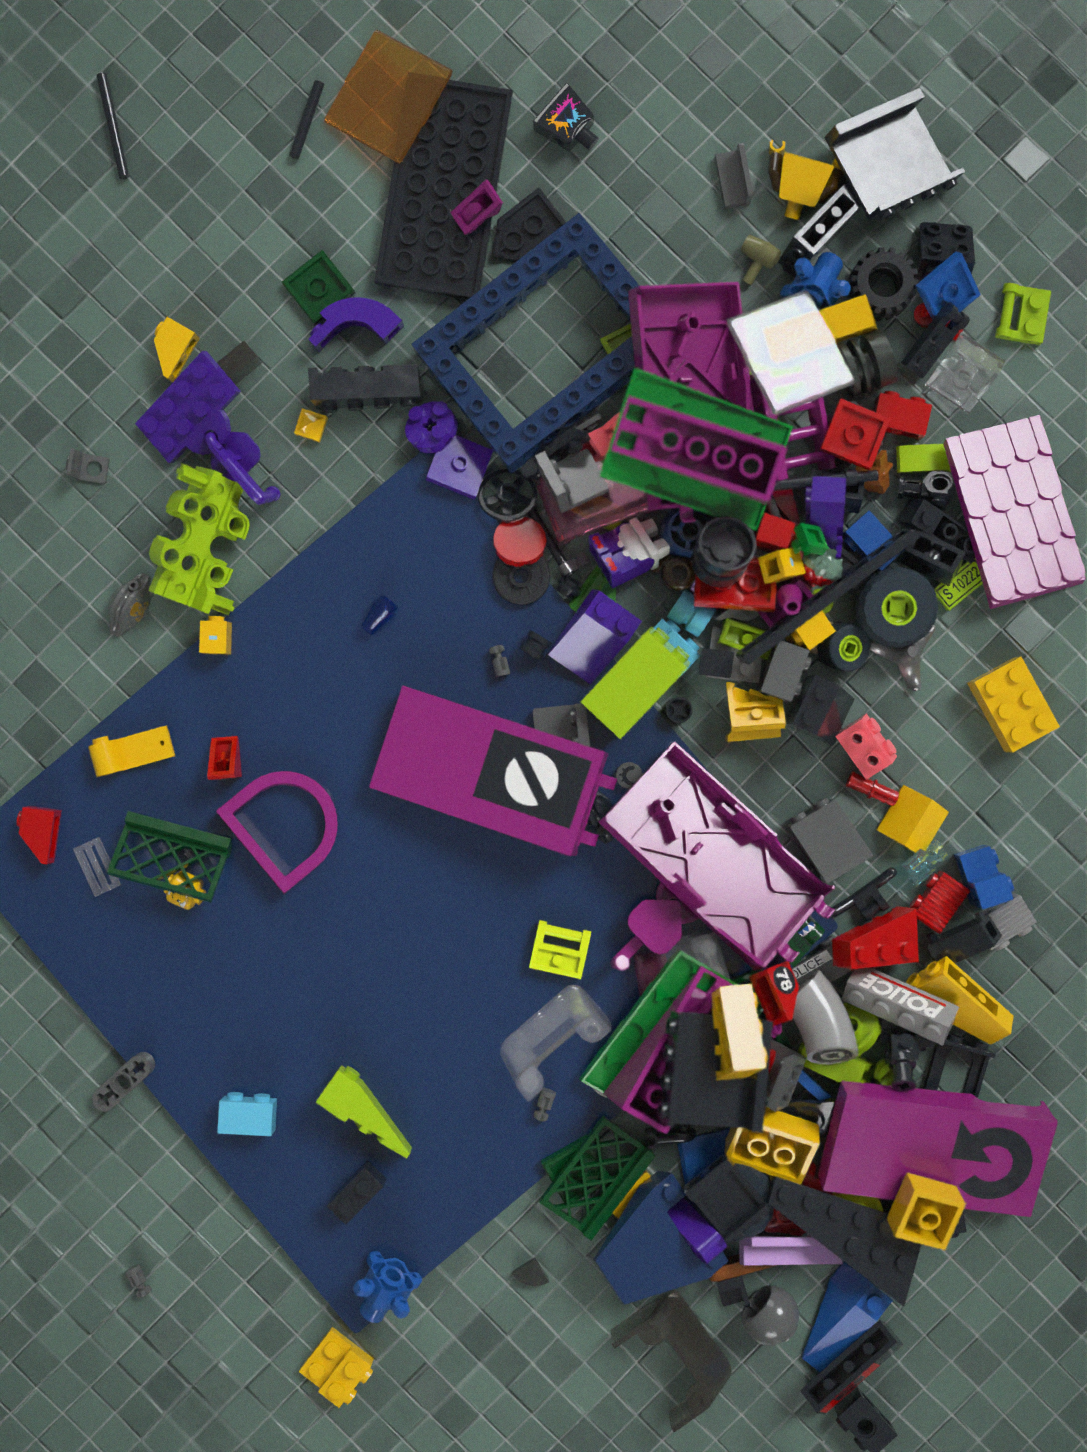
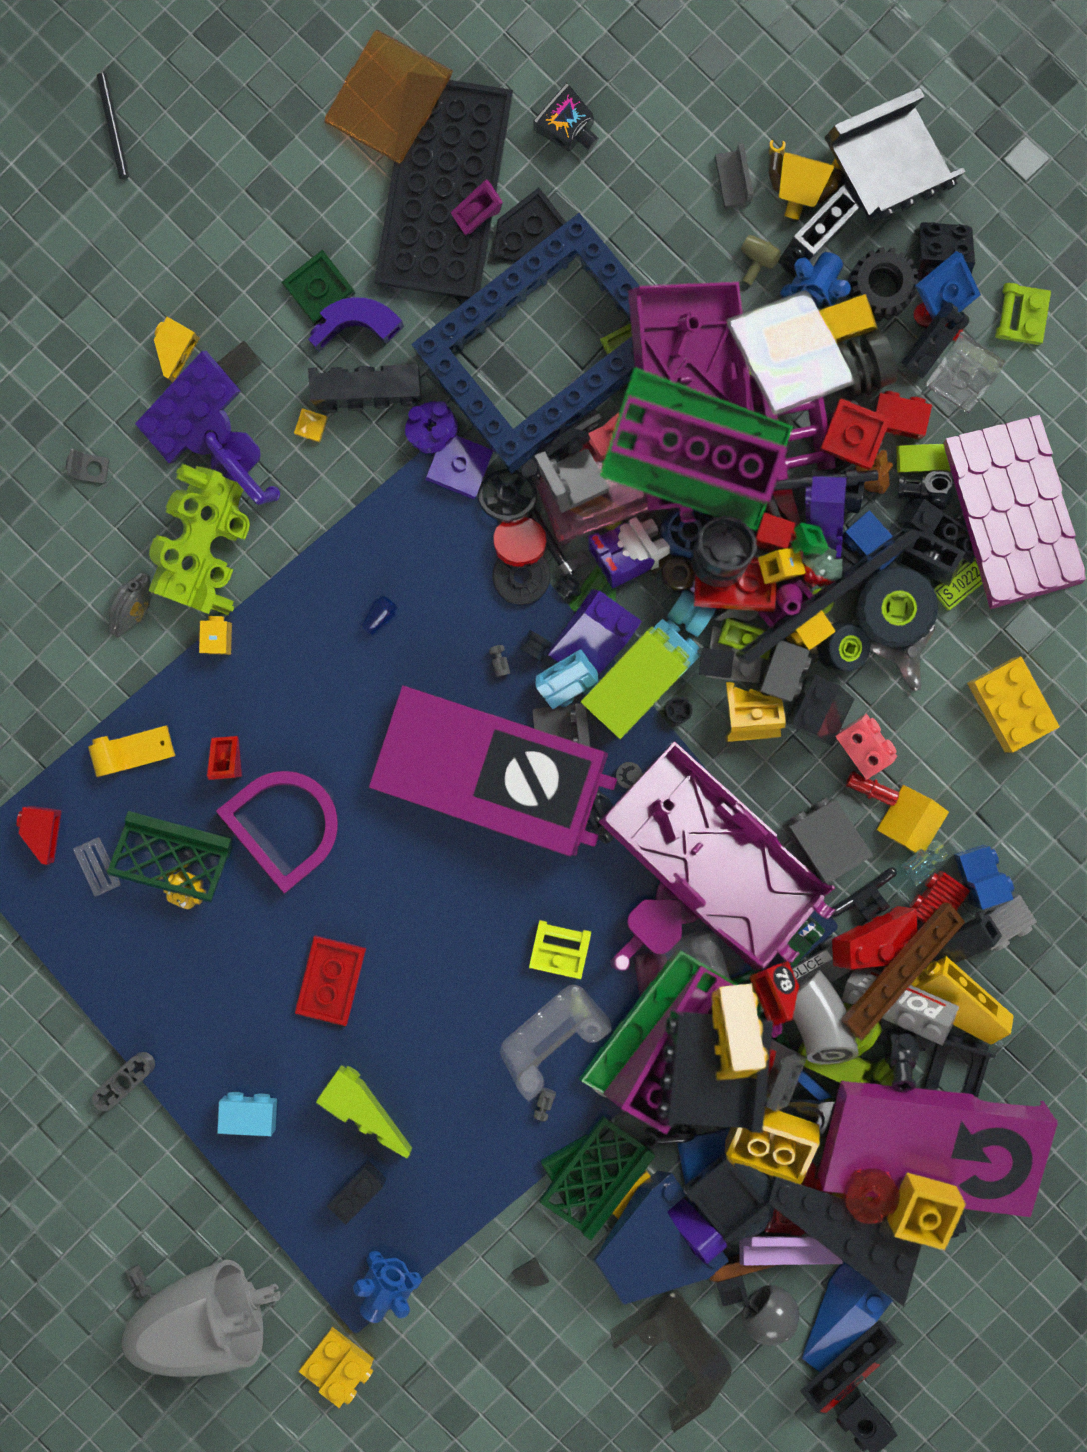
(199, 1324): none -> light grey windscreen
(306, 120): black bar -> none
(330, 980): none -> red tile
(567, 679): none -> medium azure brick
(870, 1180): none -> clear red plate
(902, 971): none -> reddish brown plate

